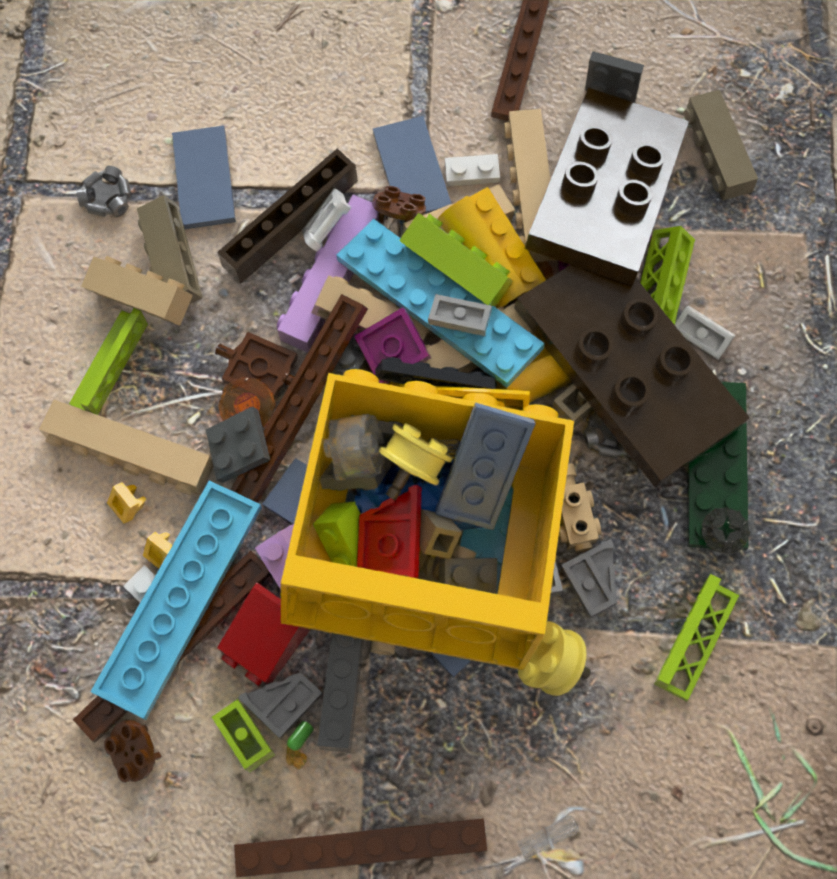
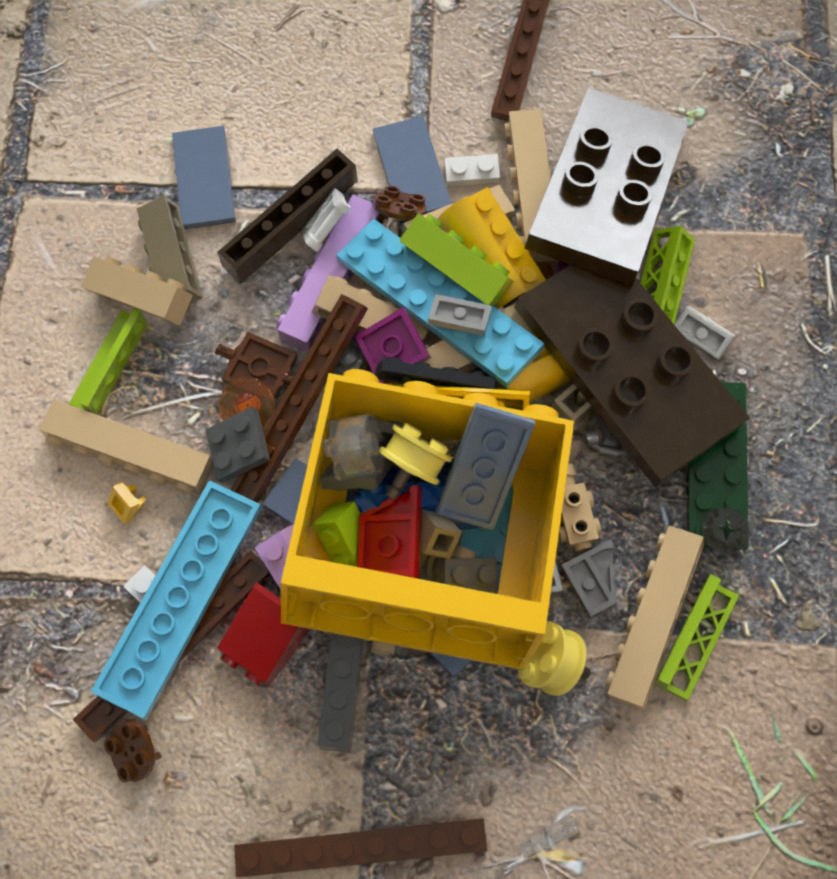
(105, 193): flat silver piece -> none
(157, 548): yellow tile -> none
(243, 736): lime brick -> none
(282, 702): flat silver wing -> none
(294, 745): arm -> none
(614, 76): dark grey plate -> none
(655, 618): none -> tan brick
(720, 145): dark tan brick -> none

